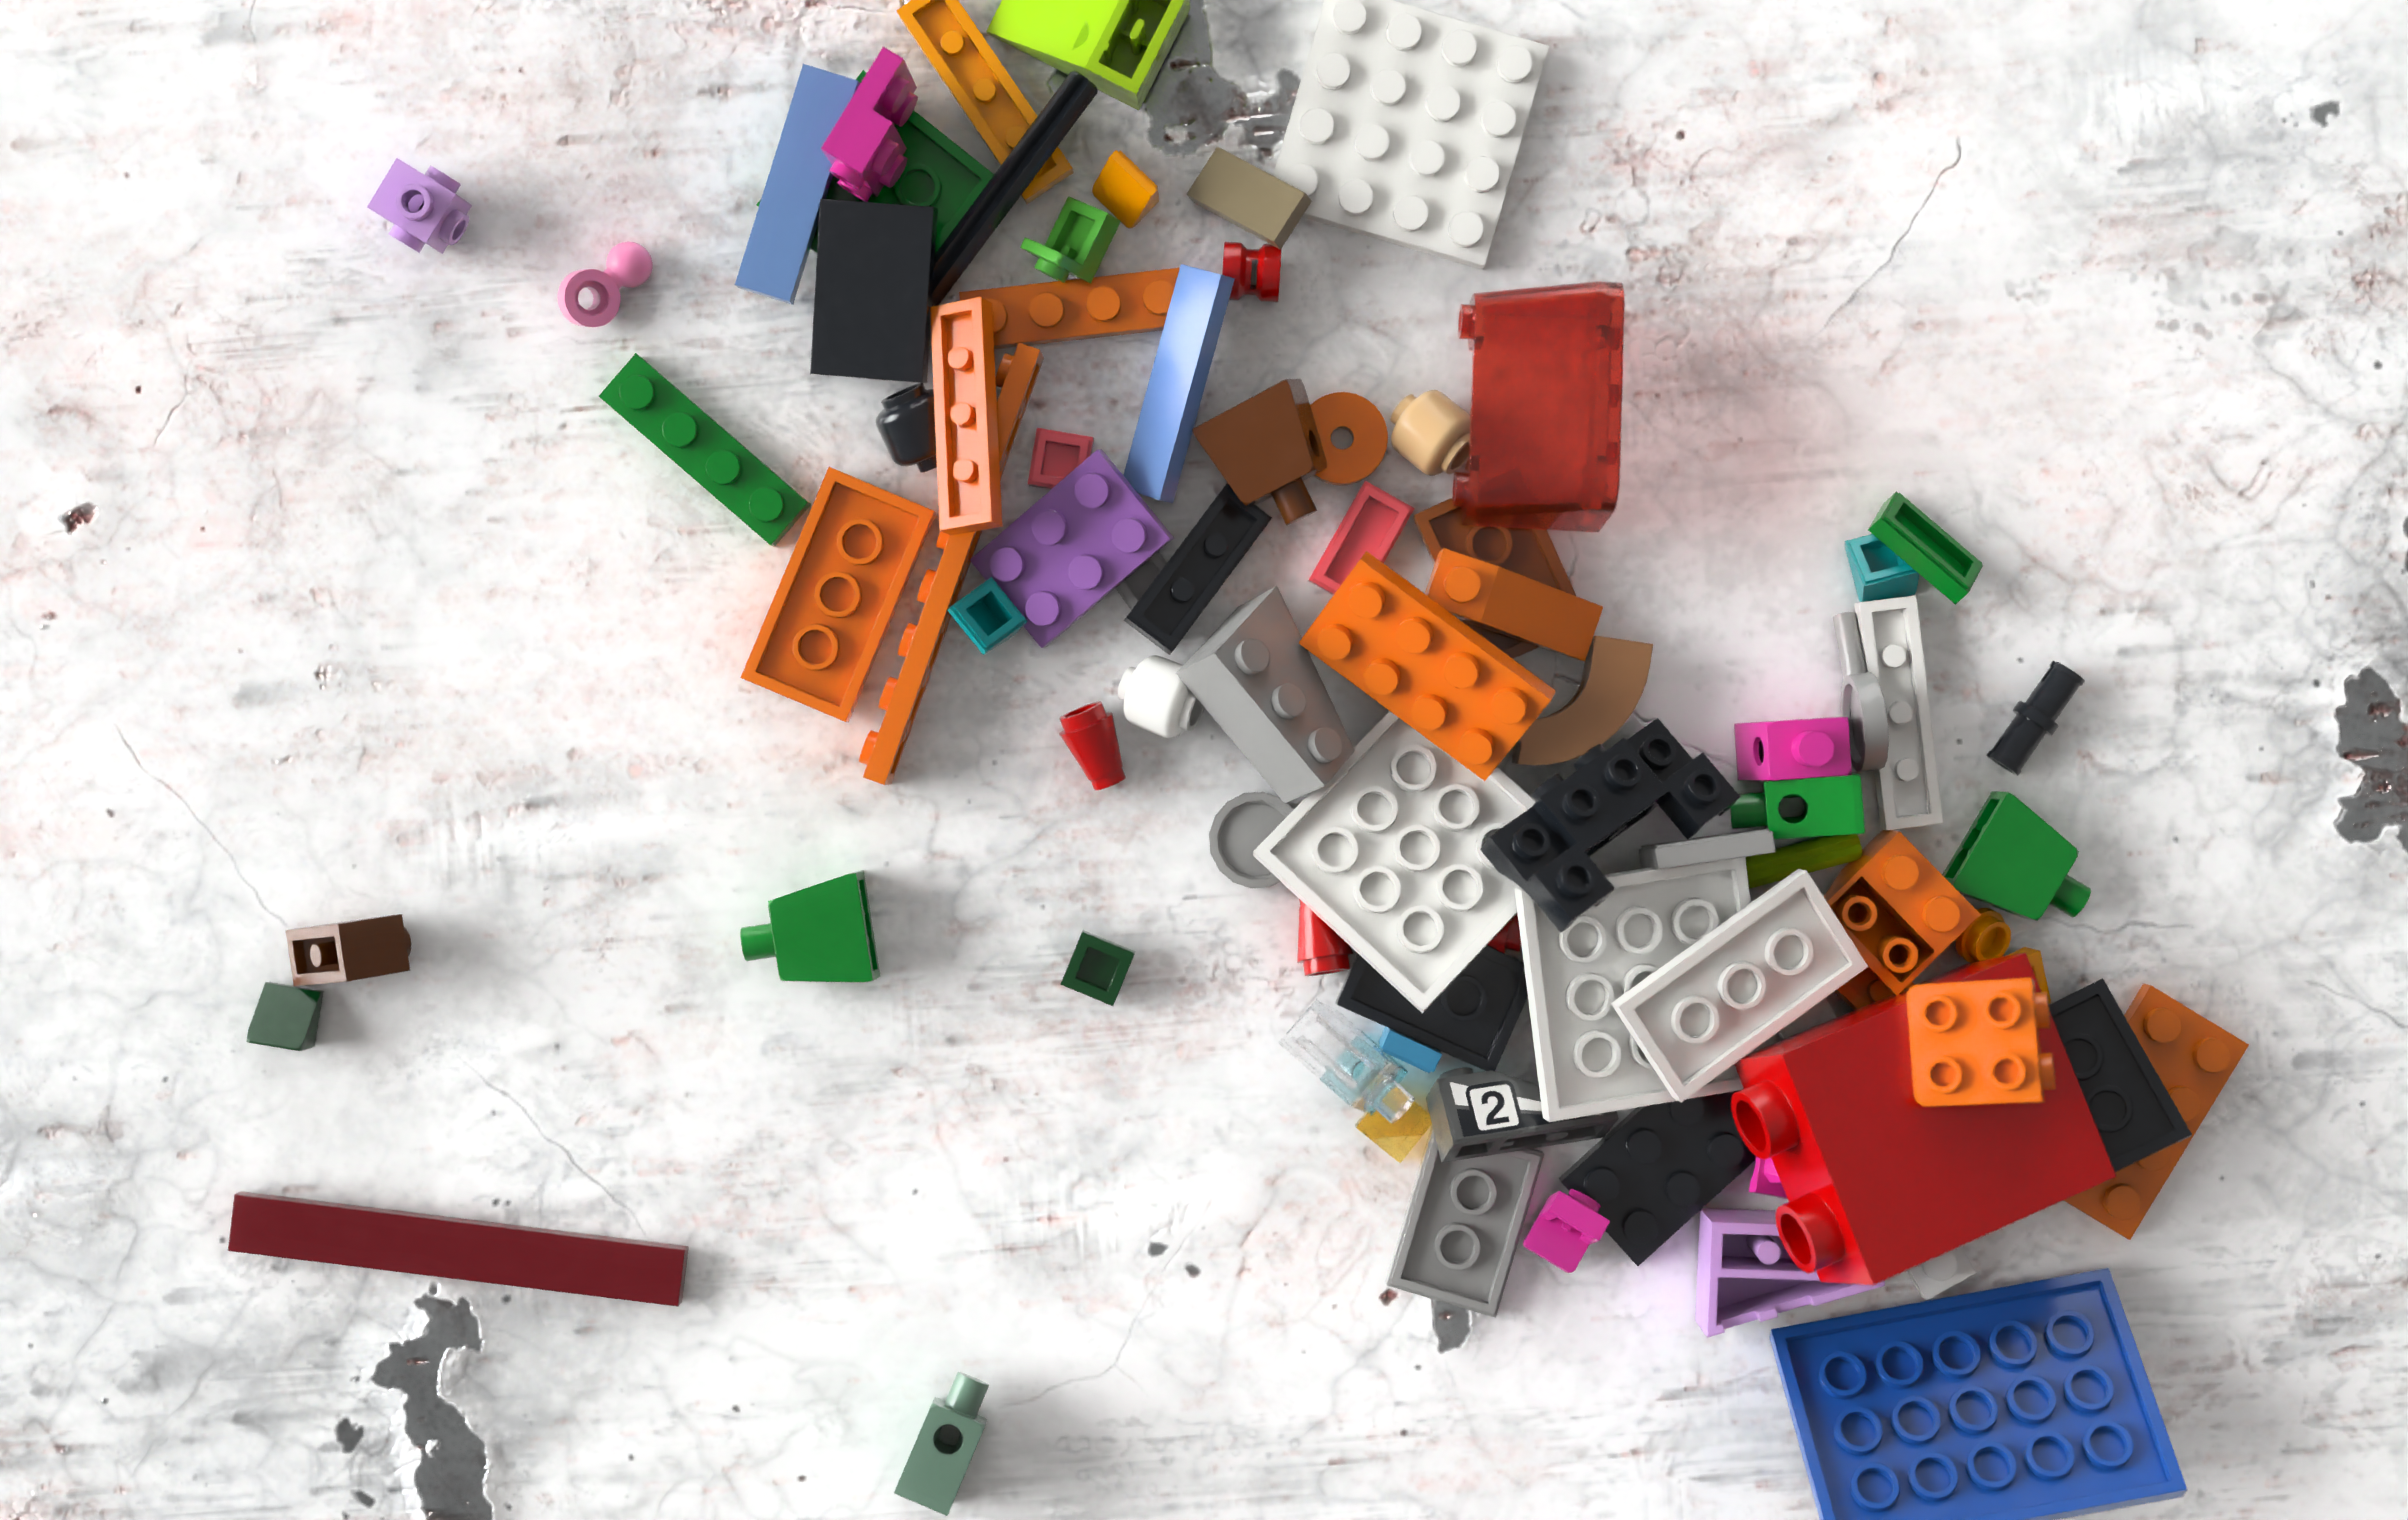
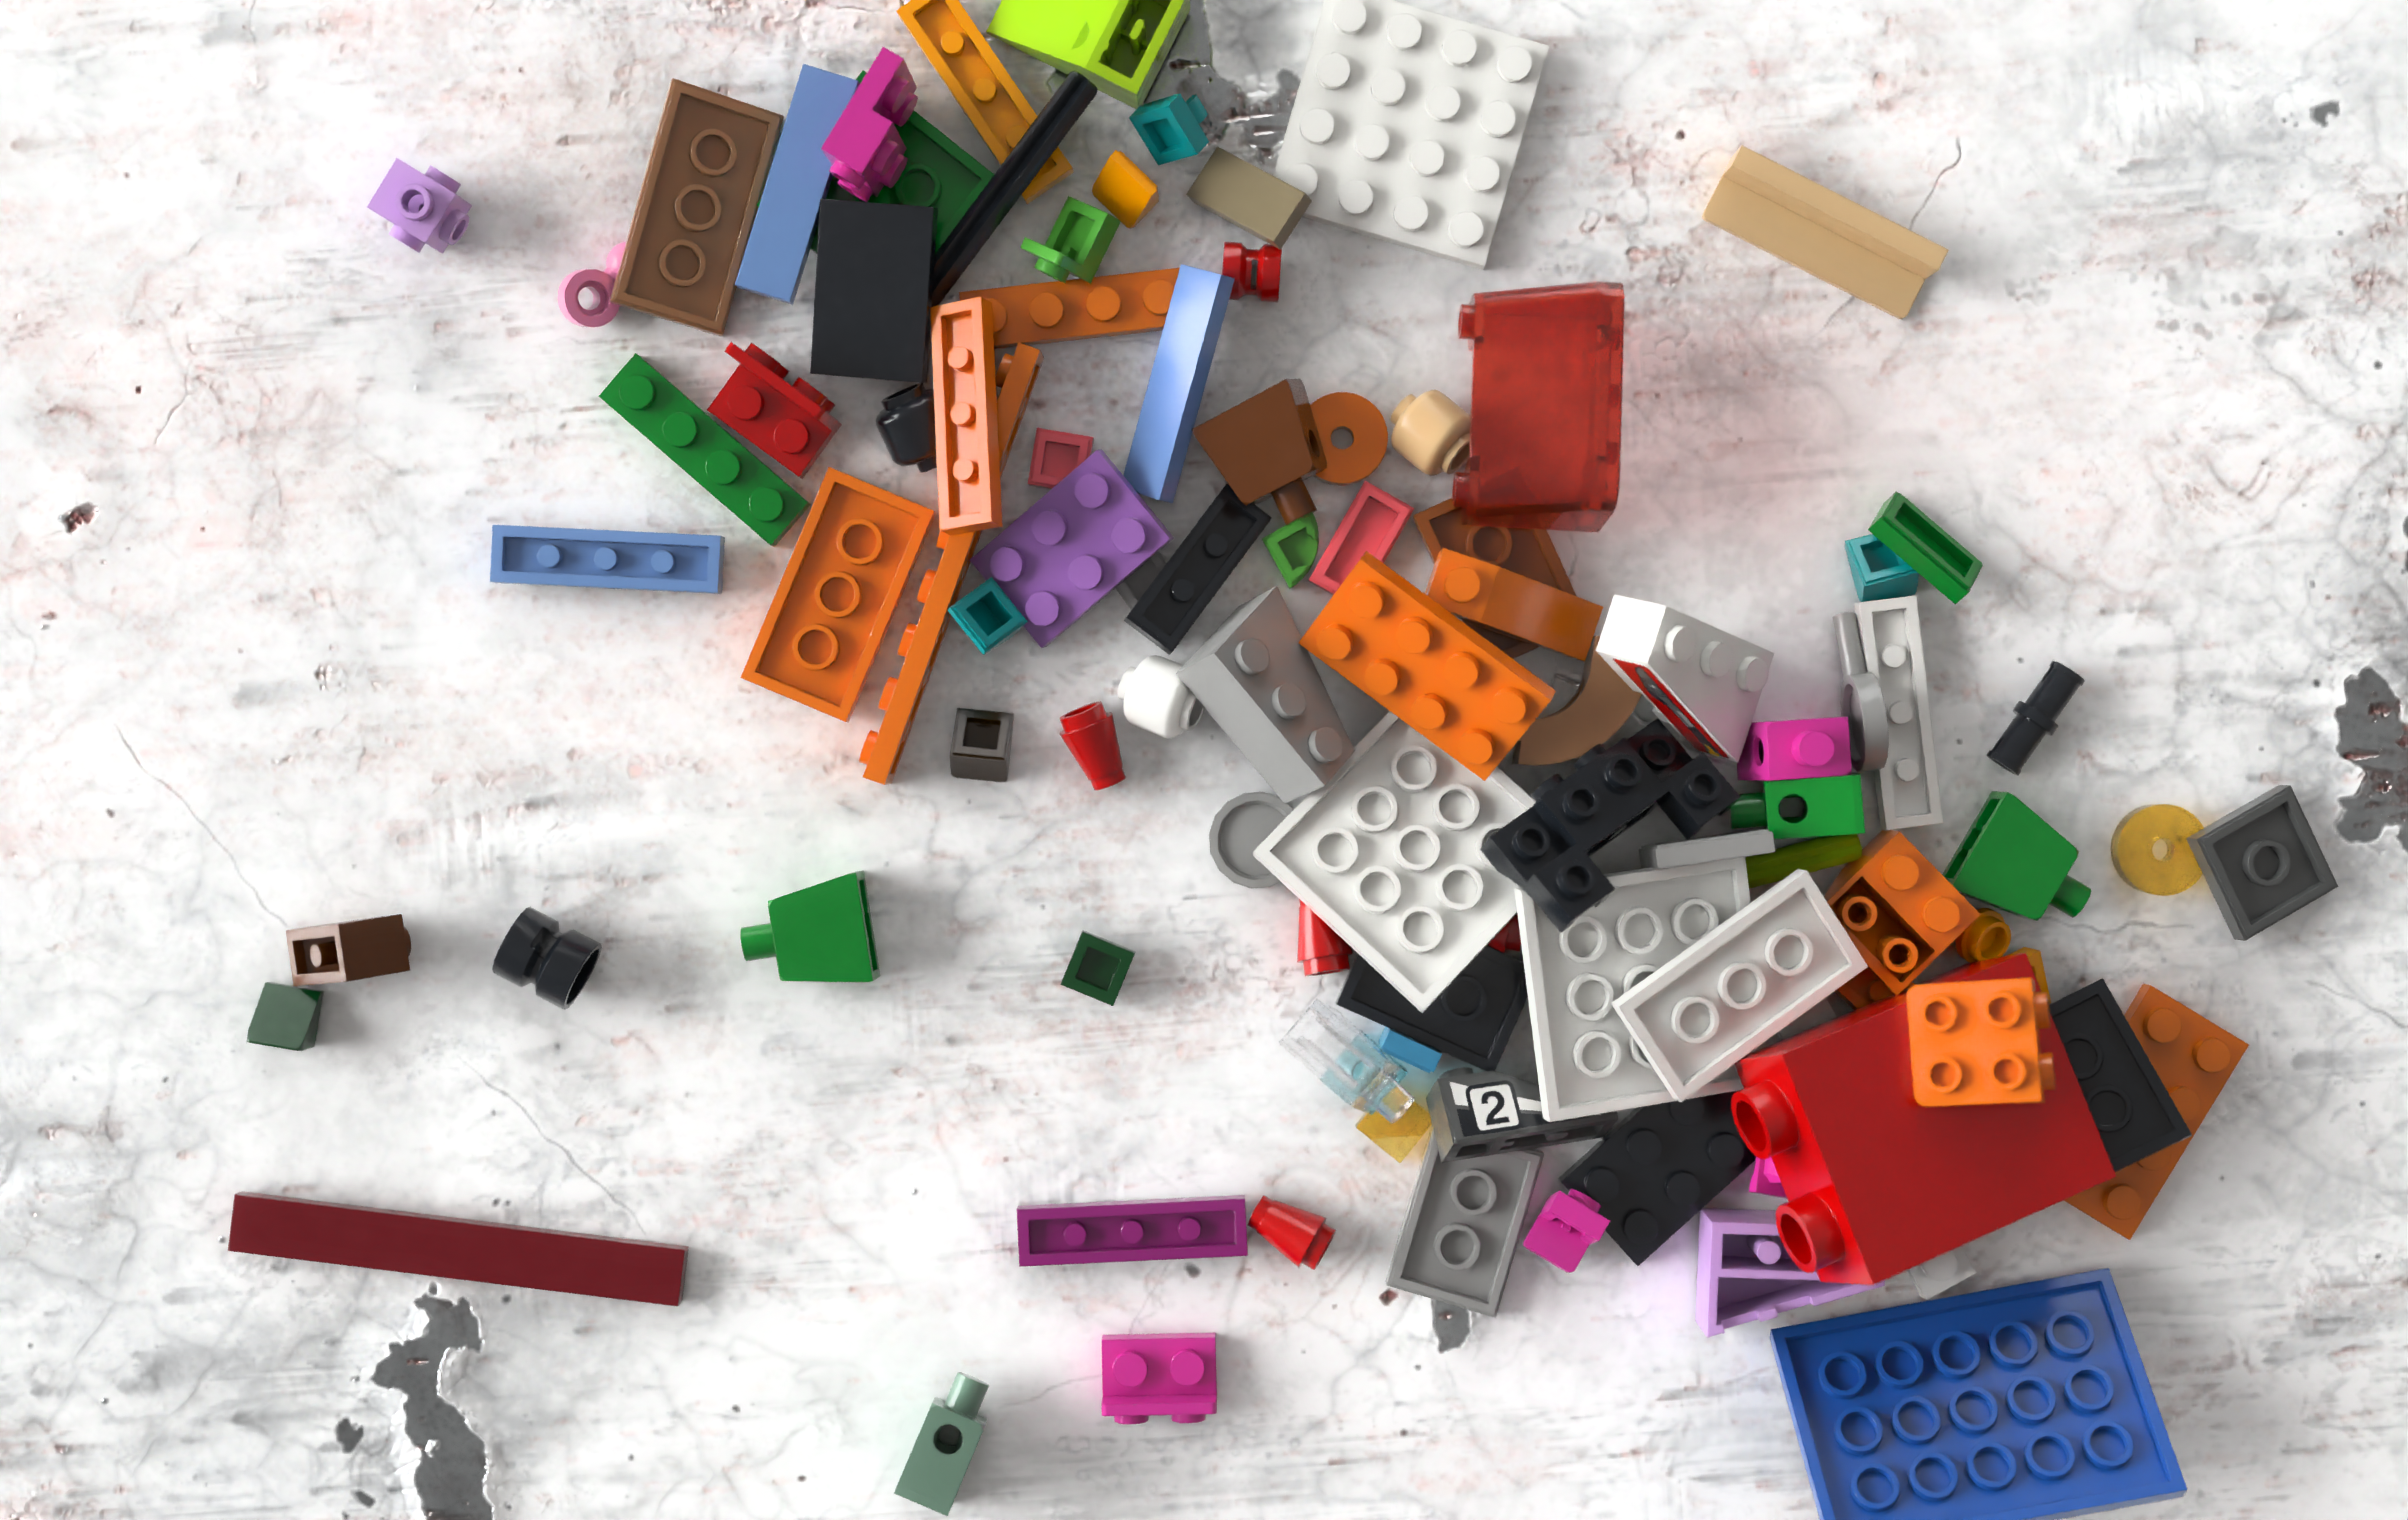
(544, 956): none -> black wheel
(607, 559): none -> medium blue plate
(696, 207): none -> medium nougat tile
(778, 418): none -> red bracket
(981, 745): none -> dark brown slope
(1132, 1230): none -> magenta plate
(1159, 1376): none -> dark pink bracket
(1171, 127): none -> teal tile
(1292, 1231): none -> red cone
(1294, 549): none -> bright green tile
(1688, 671): none -> white wedge
(1822, 232): none -> tan panel
(2133, 847): none -> clear yellow piece
(2262, 862): none -> dark grey tile

